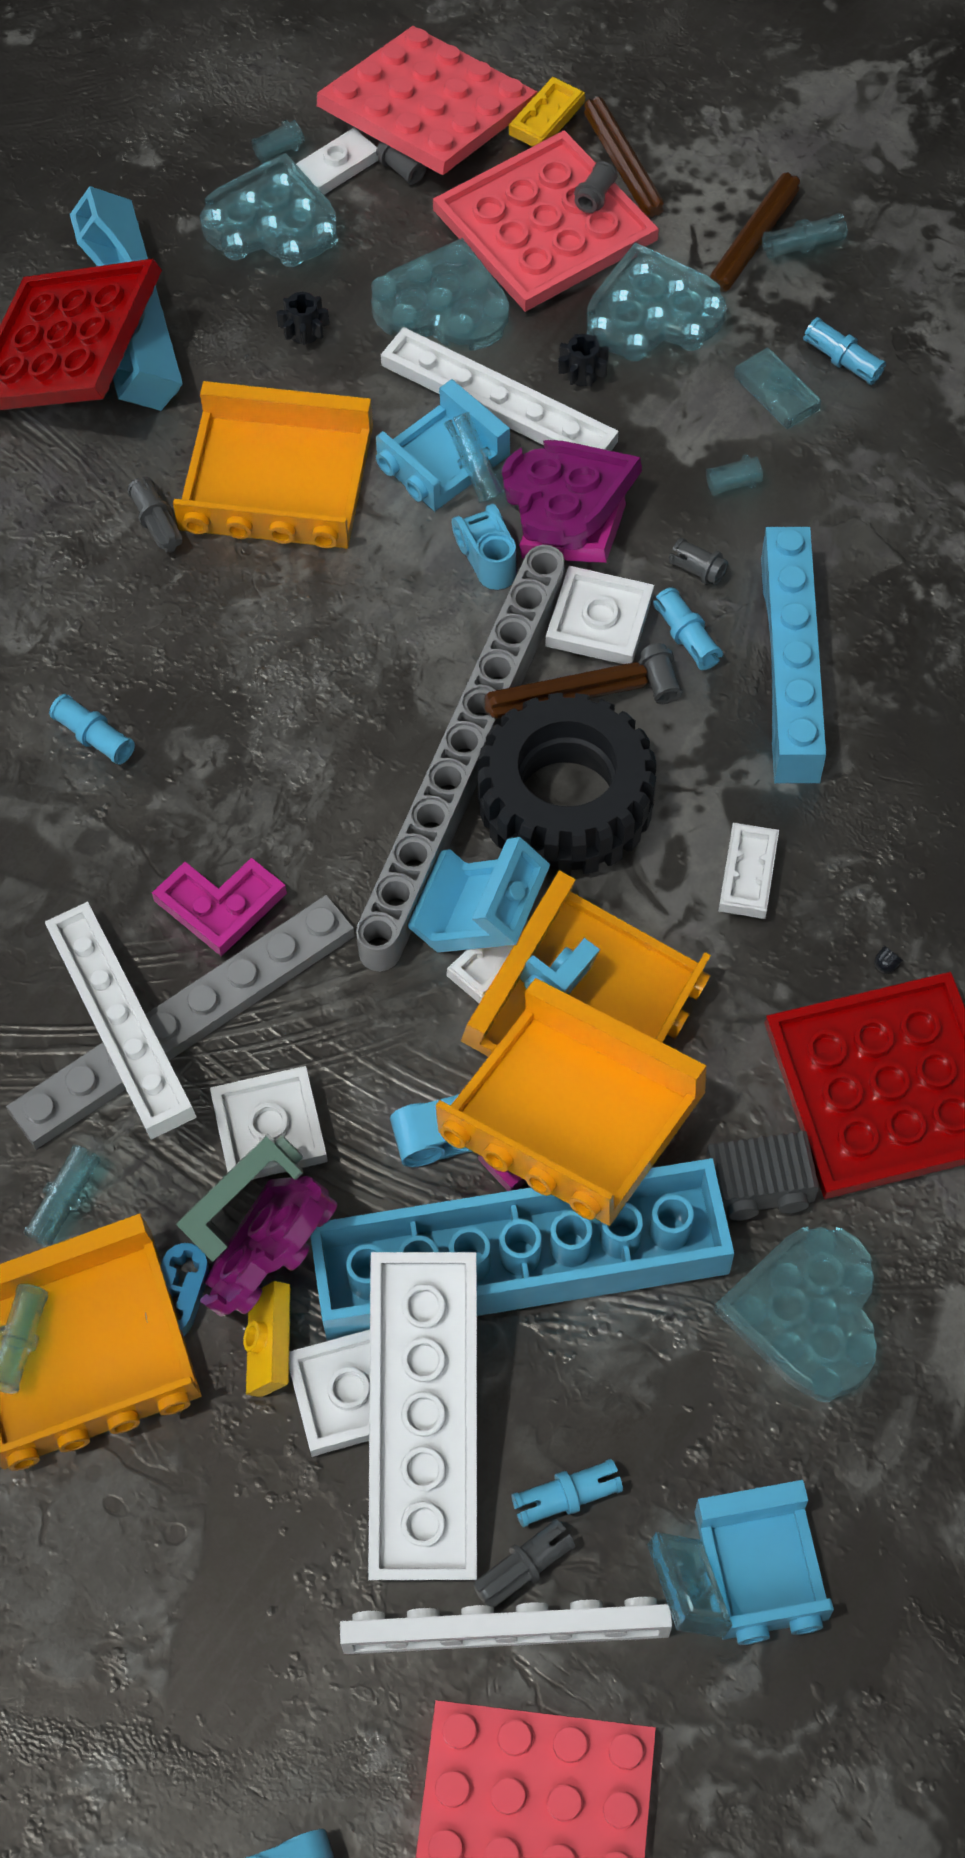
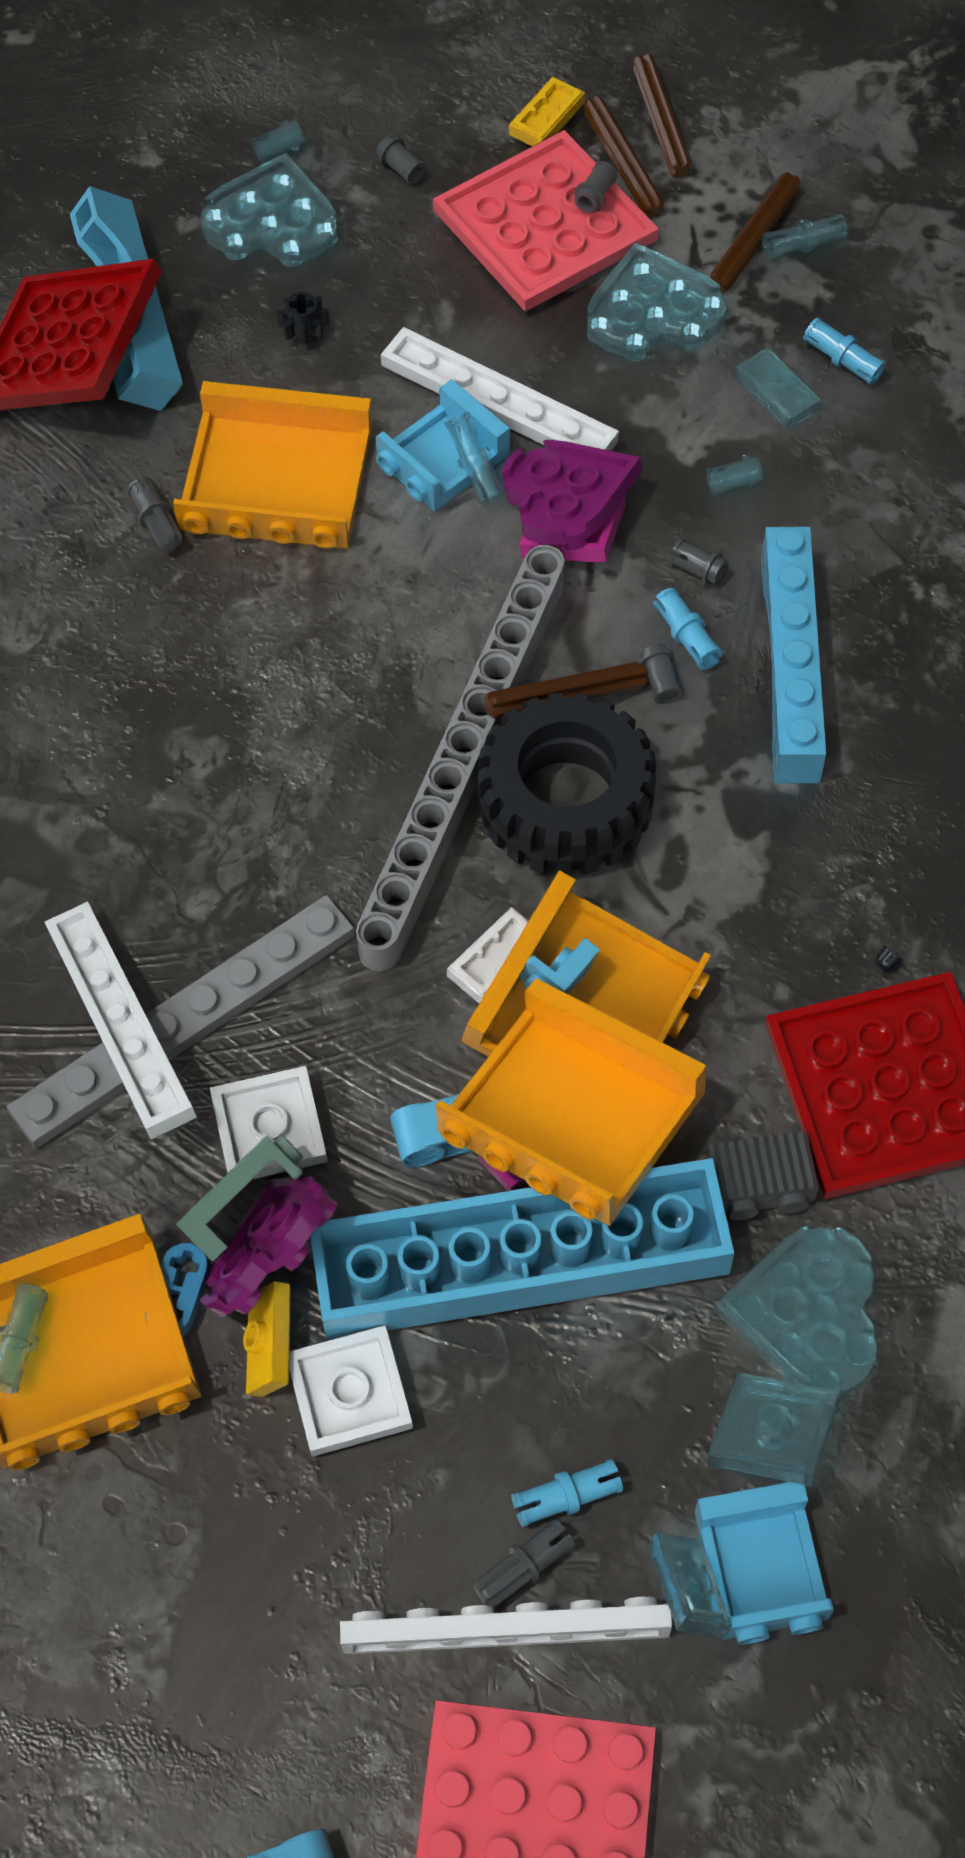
(62, 1196): clear light blue pin -> none
(92, 729): medium azure pin -> none
(220, 914): dark pink plate -> none
(339, 160): white plate -> none
(423, 1416): white plate -> none
(426, 99): coral plate -> none
(442, 297): clear light blue plate -> none
(479, 901): medium azure panel -> none
(487, 547): medium azure piece -> none
(583, 360): black gear -> none
(599, 615): white plate -> none
(662, 116): none -> reddish brown axle
(748, 870): white plate -> none
(774, 1429): none -> clear light blue plate

